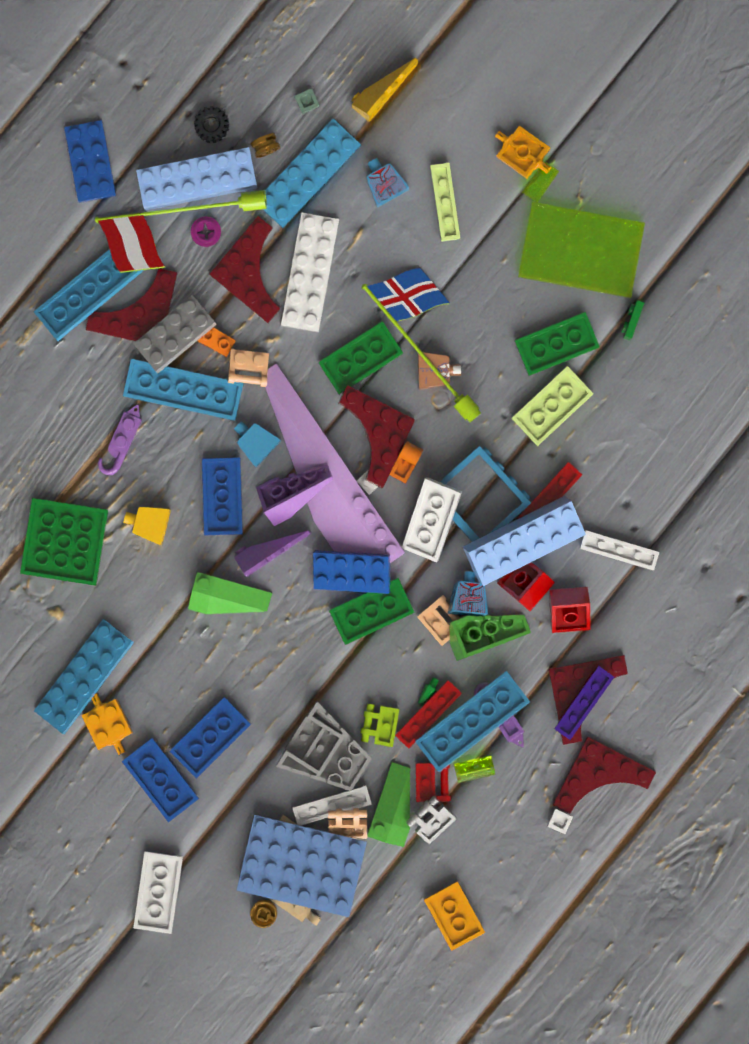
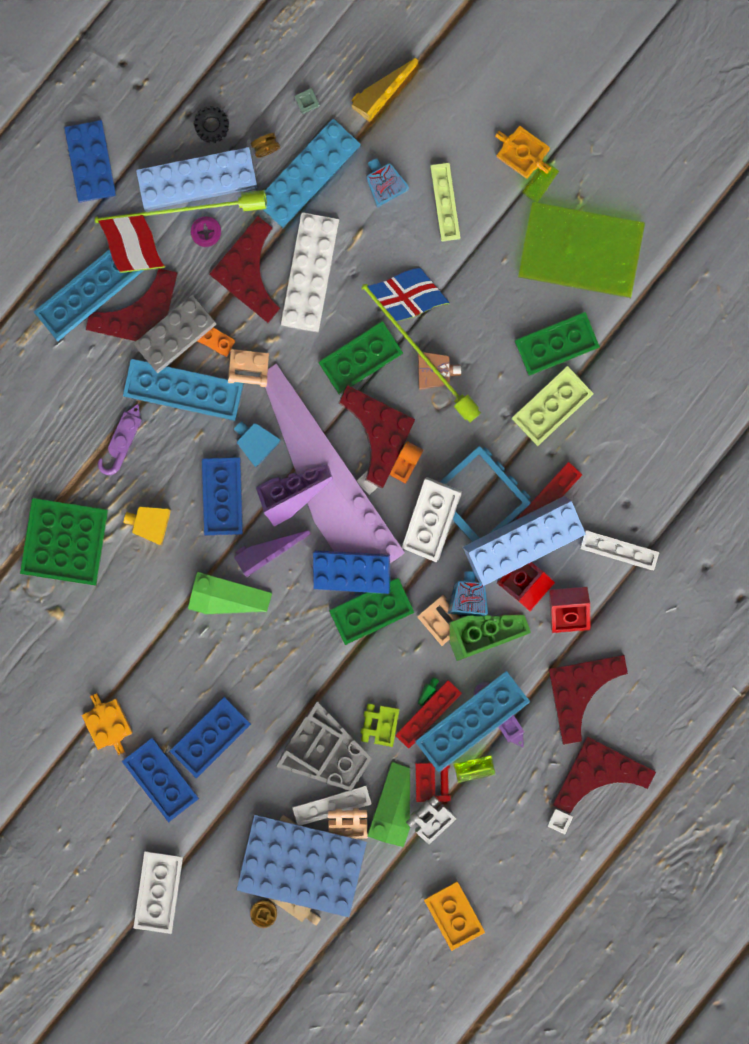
(83, 676): dark azure plate -> none
(584, 702): dark purple plate -> none
(629, 327): green plate -> none

